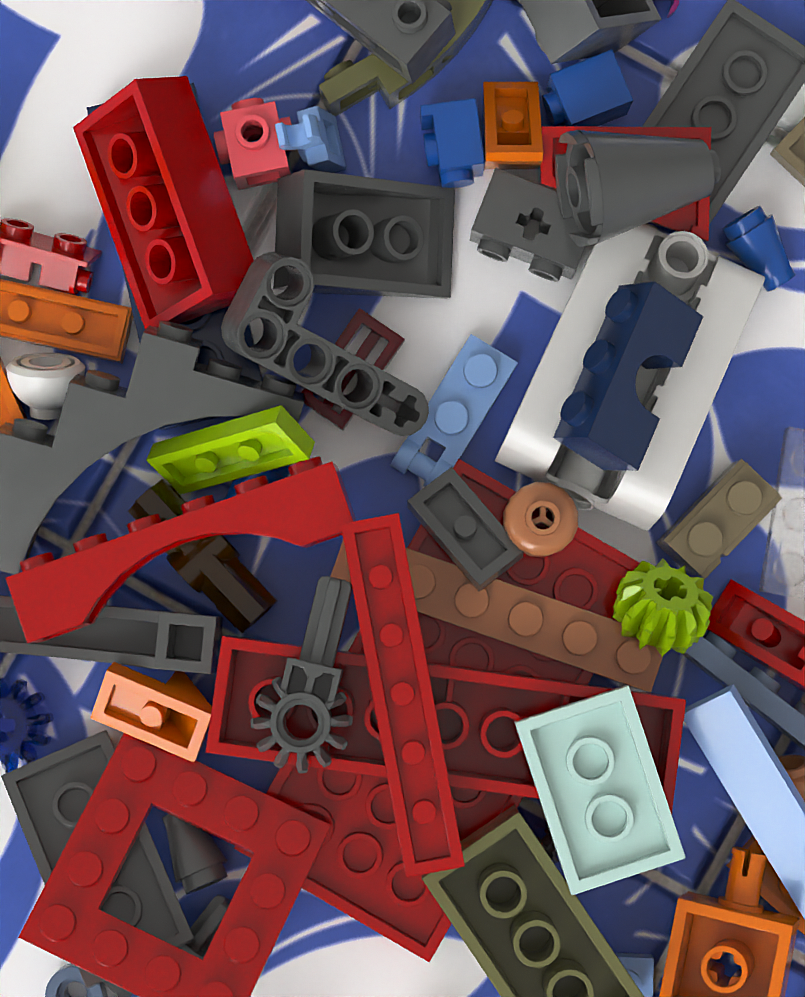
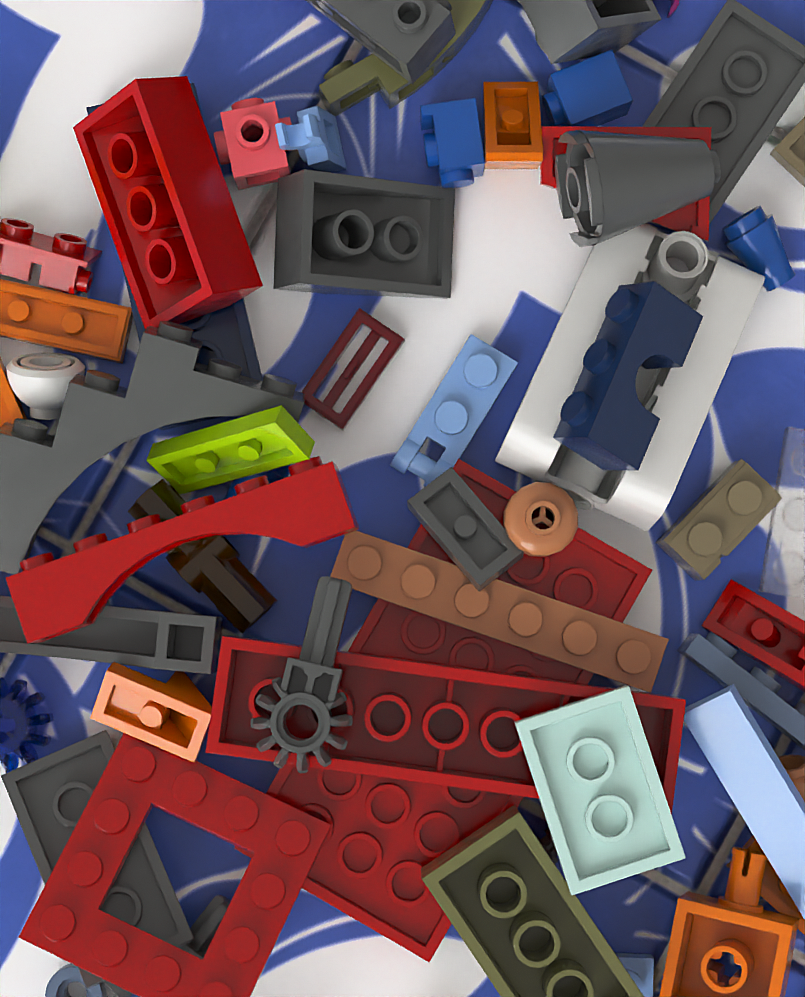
(194, 855): dark grey cone -> none
(327, 361): dark grey beam -> none
(402, 695): red plate -> none
(500, 229): dark grey brick -> none
(662, 607): lime gear -> none

